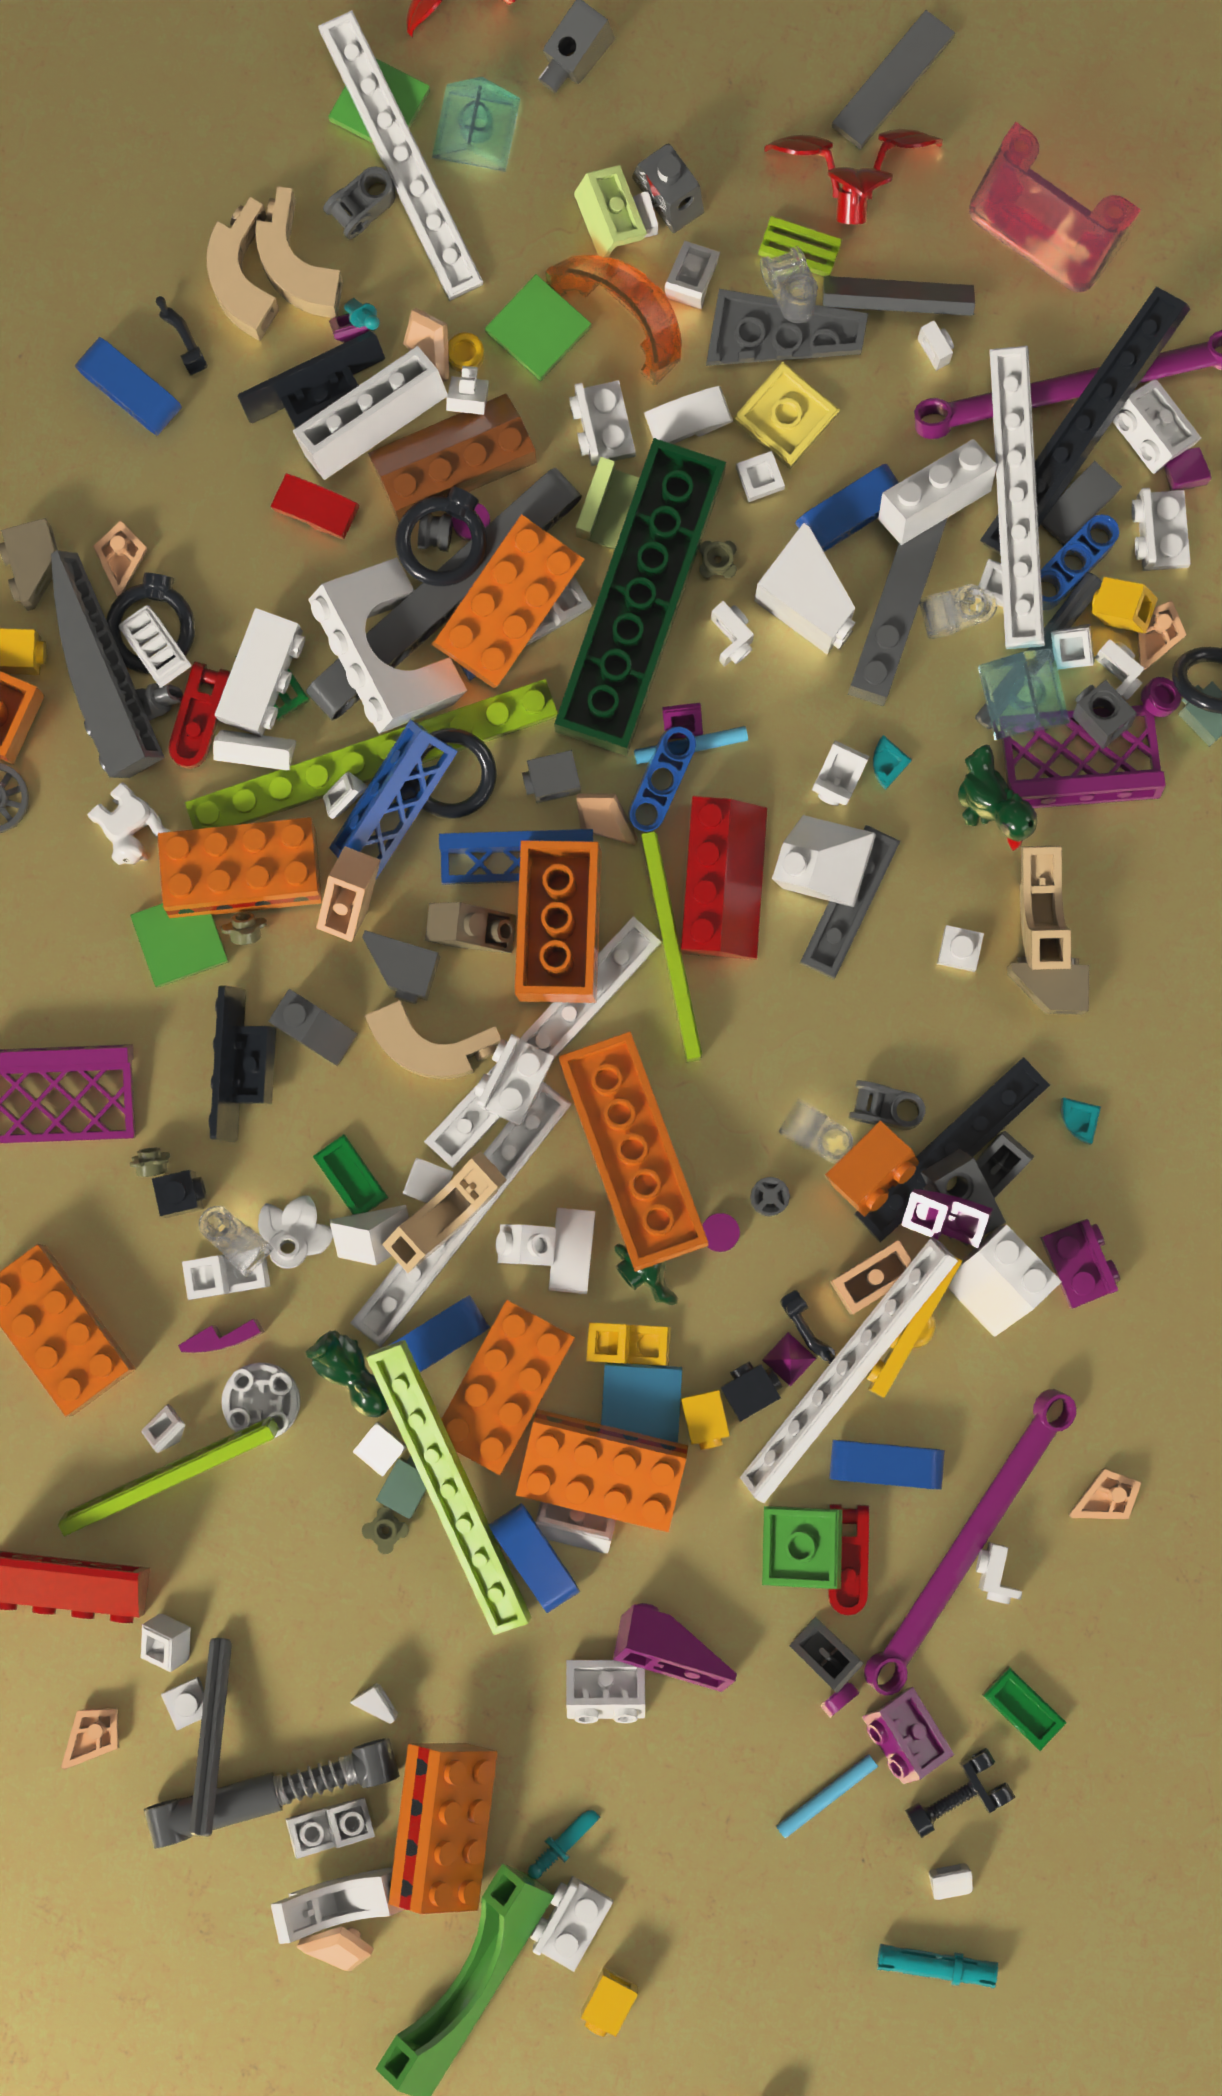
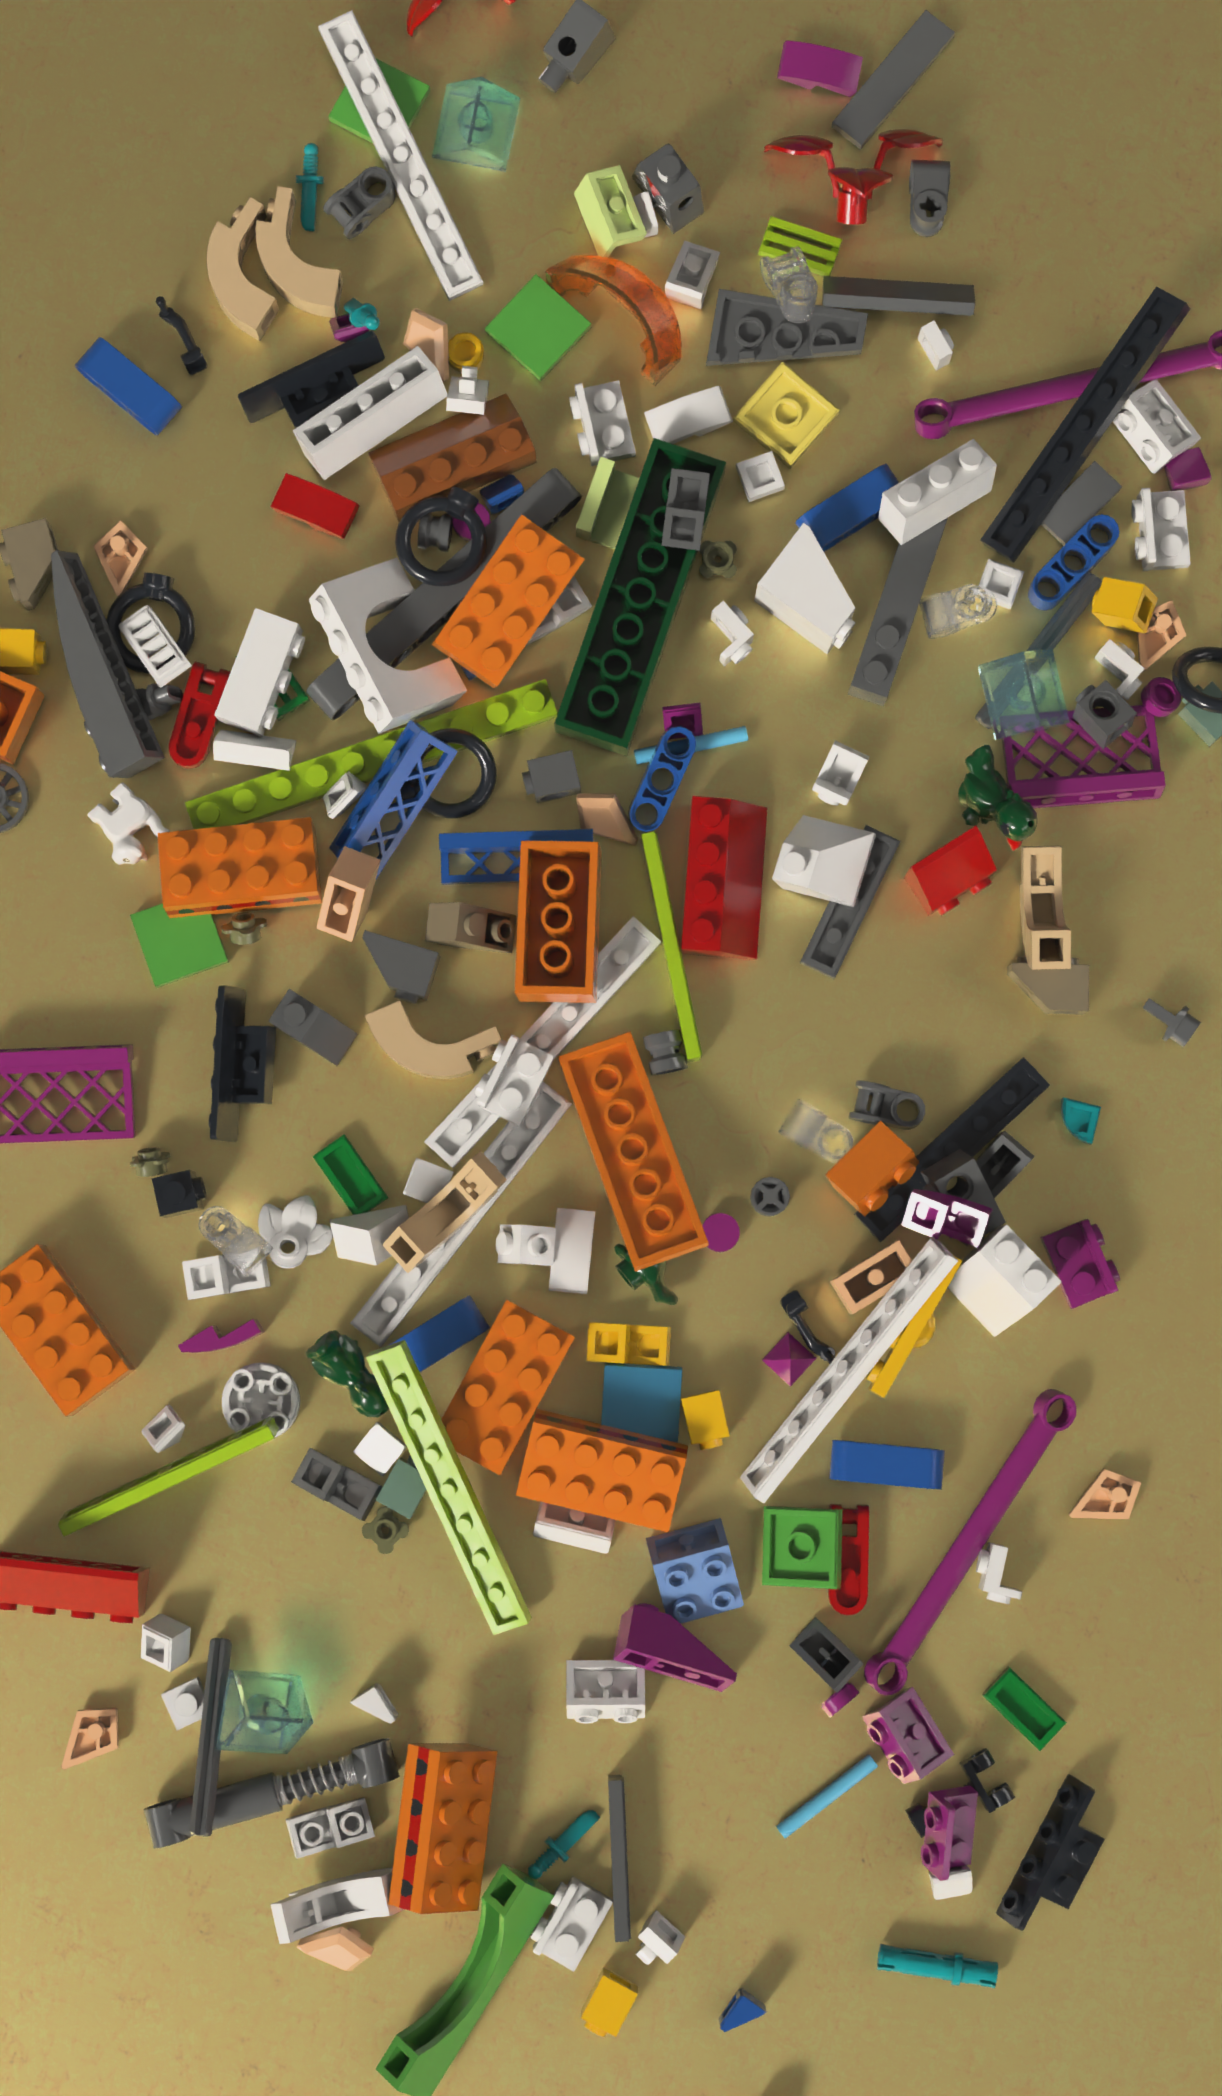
(263, 1712): none -> clear light blue slope
(309, 187): none -> teal piece
(337, 1484): none -> dark grey slope
(501, 493): none -> blue slope
(534, 1558): blue beam -> none
(619, 1858): none -> dark grey tile
(659, 1939): none -> white tile
(665, 1052): none -> dark grey wheel
(685, 509): none -> dark grey slope
(695, 1571): none -> medium blue bracket
(741, 2010): none -> blue slope
(751, 1389): black brick -> none
(820, 66): none -> magenta slope
(888, 762): teal tile -> none
(929, 191): none -> dark grey piece
(949, 1830): none -> magenta bracket
(951, 872): none -> red slope
(960, 948): white plate -> none
(1017, 497): white tile -> none
(1045, 221): clear pink windscreen -> none
(1056, 1857): none -> black bracket
(1073, 647): white slope -> none
(1179, 1027): none -> dark grey piece

